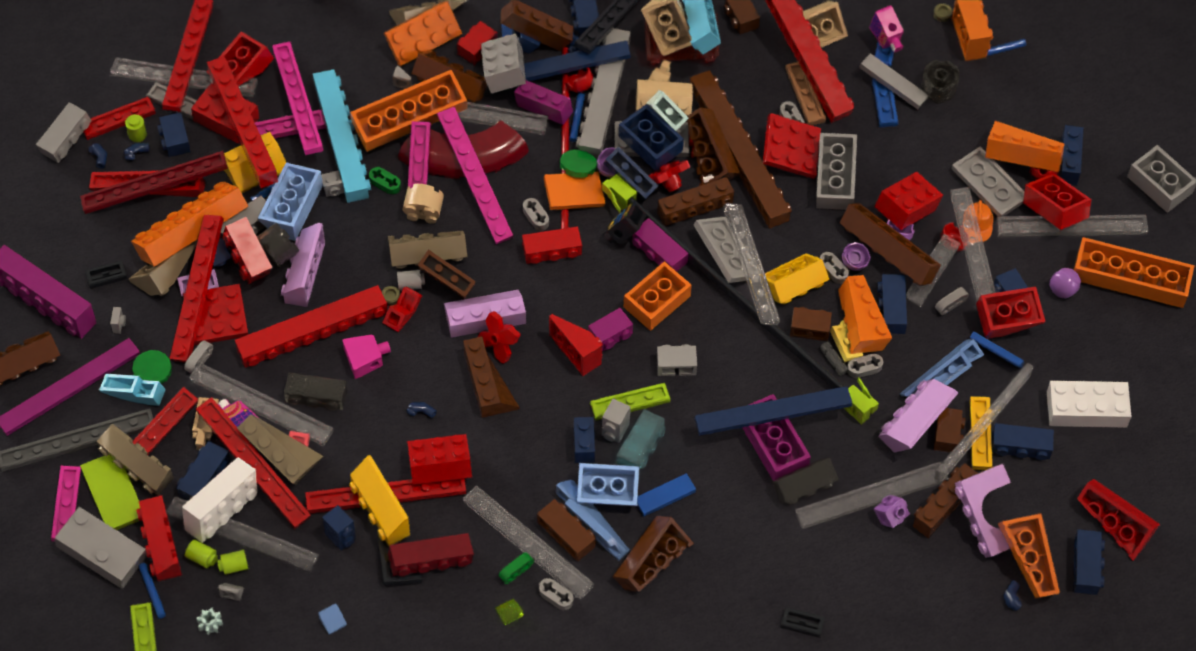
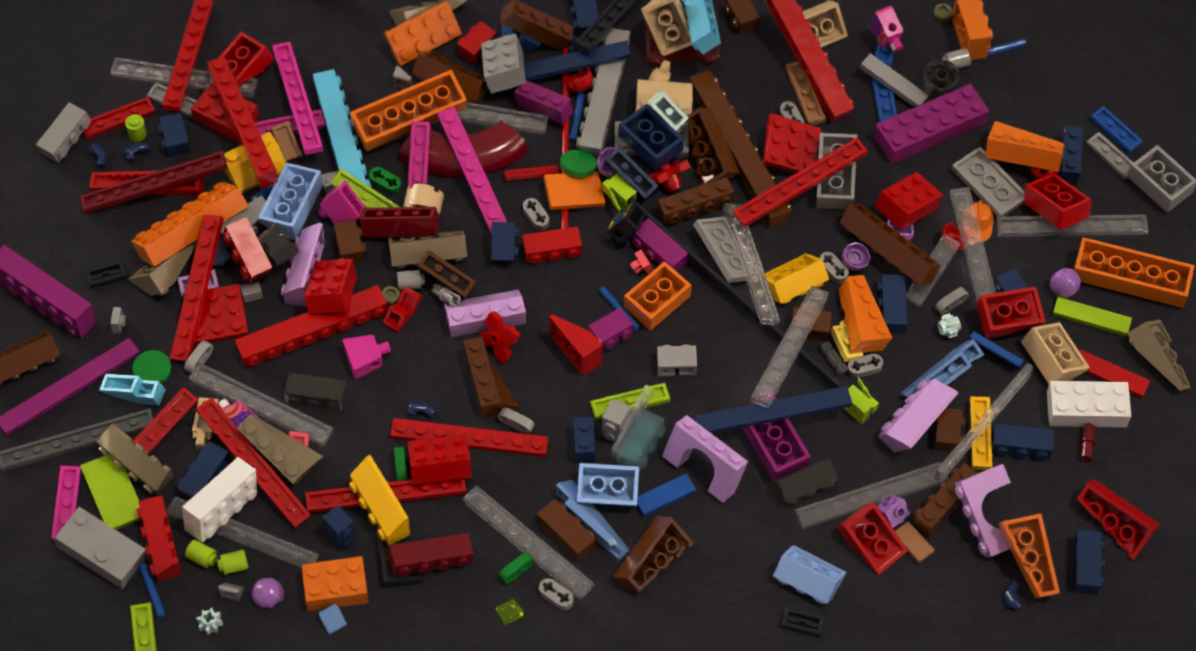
(251, 292): none -> light grey slope
(267, 592): none -> medium lavender hair
(286, 140): none -> medium nougat tile
(330, 286): none -> red brick
(335, 583): none -> orange brick
(341, 204): none -> dark pink torso
(349, 241): none -> reddish brown brick
(367, 195): none -> lime tile
(399, 222): none -> dark red brick
(400, 463): none -> green beam
(445, 294): none -> light grey axle
(477, 438): none -> red plate
(504, 241): none -> dark blue brick
(516, 421): none -> light grey beam
(528, 173): none -> red axle
(615, 304): none -> blue bar
(641, 404): none -> clear tile
(642, 263): none -> coral tile
(727, 463): none -> lavender arch
(789, 347): none -> clear plate
(800, 182): none -> red plate
(809, 574): none -> light blue slope
(872, 537): none -> red slope
(914, 542): none -> medium nougat tile
(931, 123): none -> magenta brick
(949, 325): none -> light aqua gear
(959, 58): none -> light grey brick
(1054, 353): none -> tan slope
(1087, 442): none -> dark red axle
(1092, 316): none -> lime tile
(1109, 372): none -> red tile
(1110, 154): none -> light grey tile
(1116, 130): none -> blue tile
(1153, 343): none -> dark tan wedge

